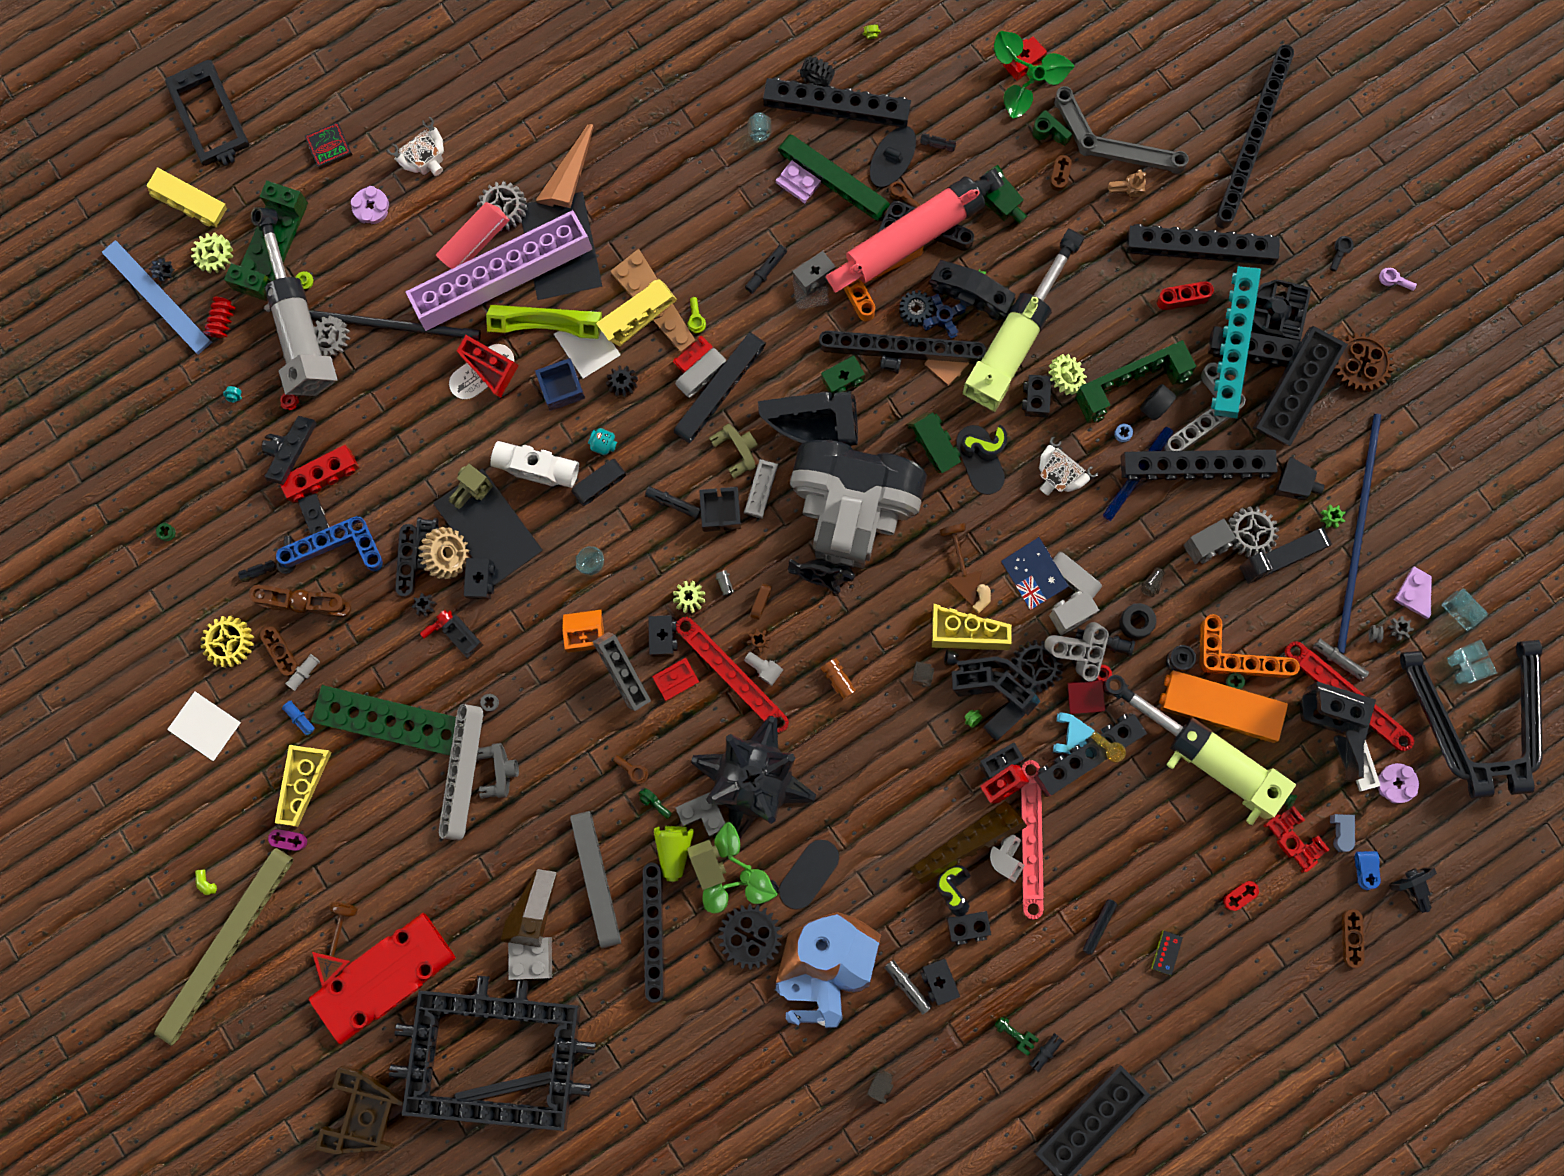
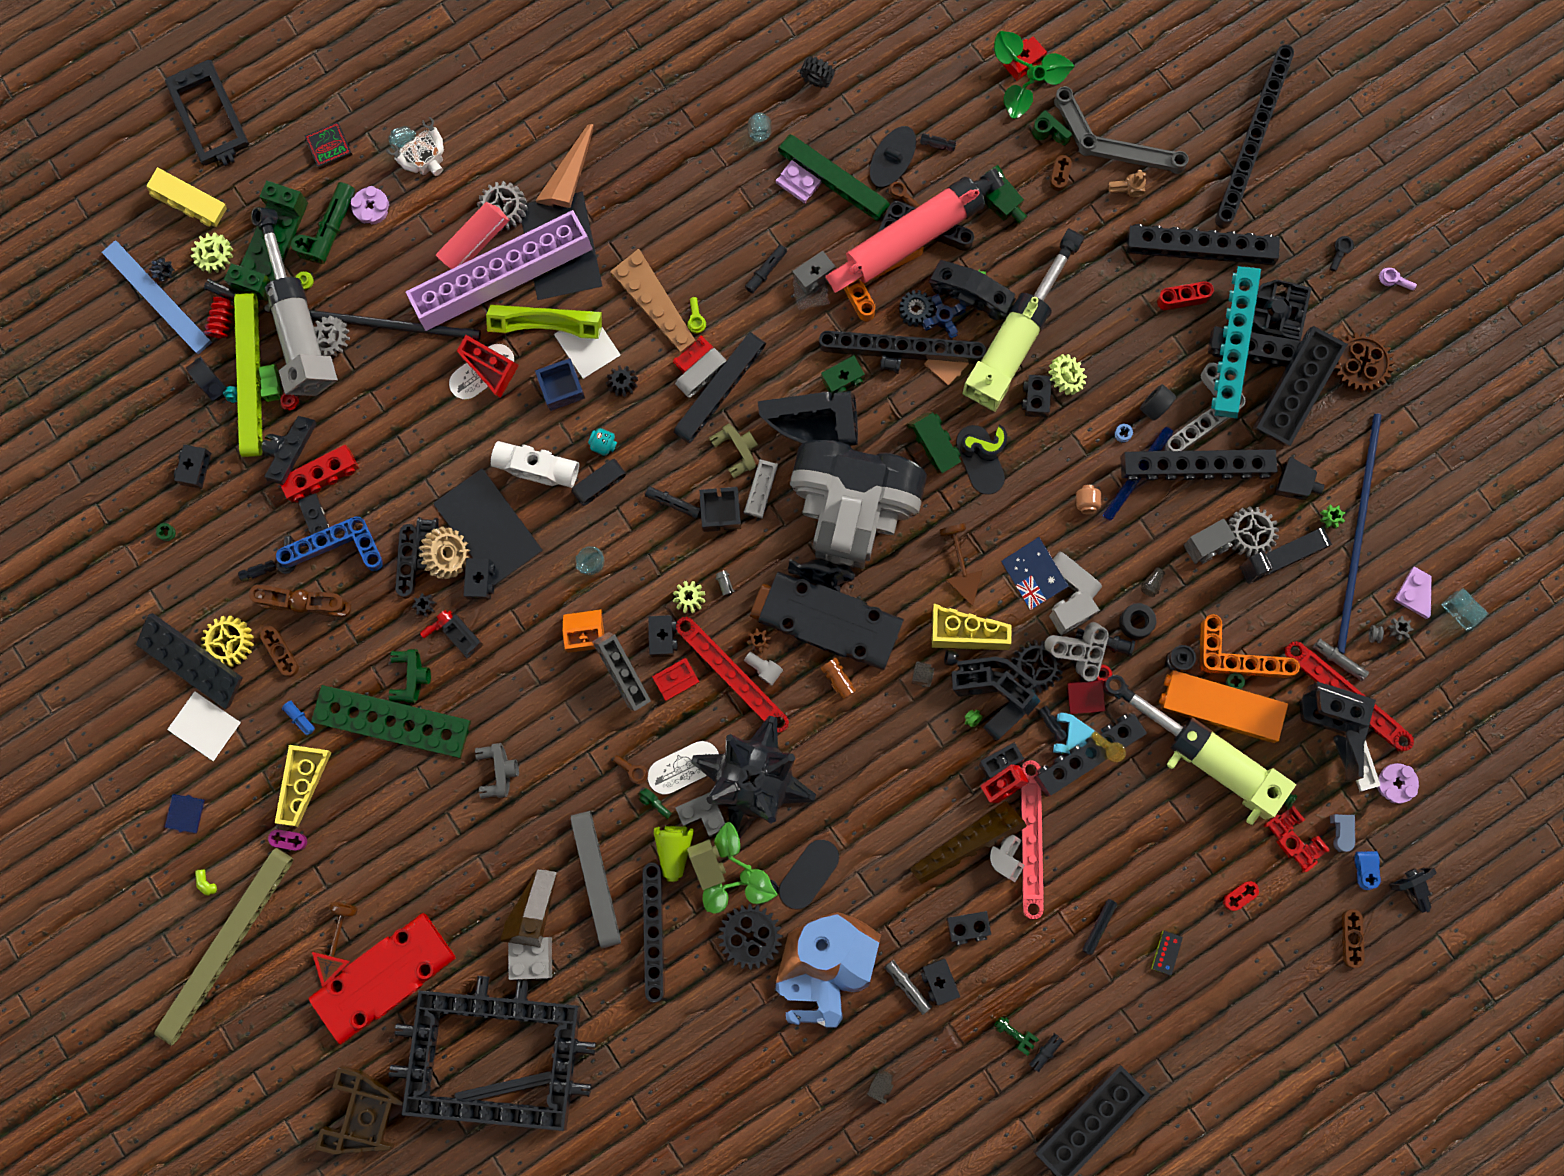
(184, 813): none -> clear blue piece
(189, 661): none -> black plate
(195, 475): none -> black brick
(206, 378): none -> black brick
(222, 290): none -> black pin
(248, 375): none -> lime beam
(270, 383): none -> bright green leg
(302, 672): light grey pin -> none
(328, 227): none -> dark green piece
(401, 136): none -> clear light blue head
(415, 675): none -> dark green connector
(460, 772): light grey beam -> none
(471, 484): olive brick -> none
(484, 702): dark grey bush -> none
(636, 313): light yellow wedge -> none
(677, 770): none -> white sticker
(830, 620): none -> black panel
(839, 110): black brick -> none
(871, 31): lime plate -> none
(947, 888): black animal -> none
(985, 598): tan arm -> none
(1052, 723): none -> black axle
(1061, 471): torso -> none
(1088, 499): none -> nougat head
(1174, 359): dark green plate -> none
(1465, 657): clear light blue hips -> none
(1481, 775): black piece -> none

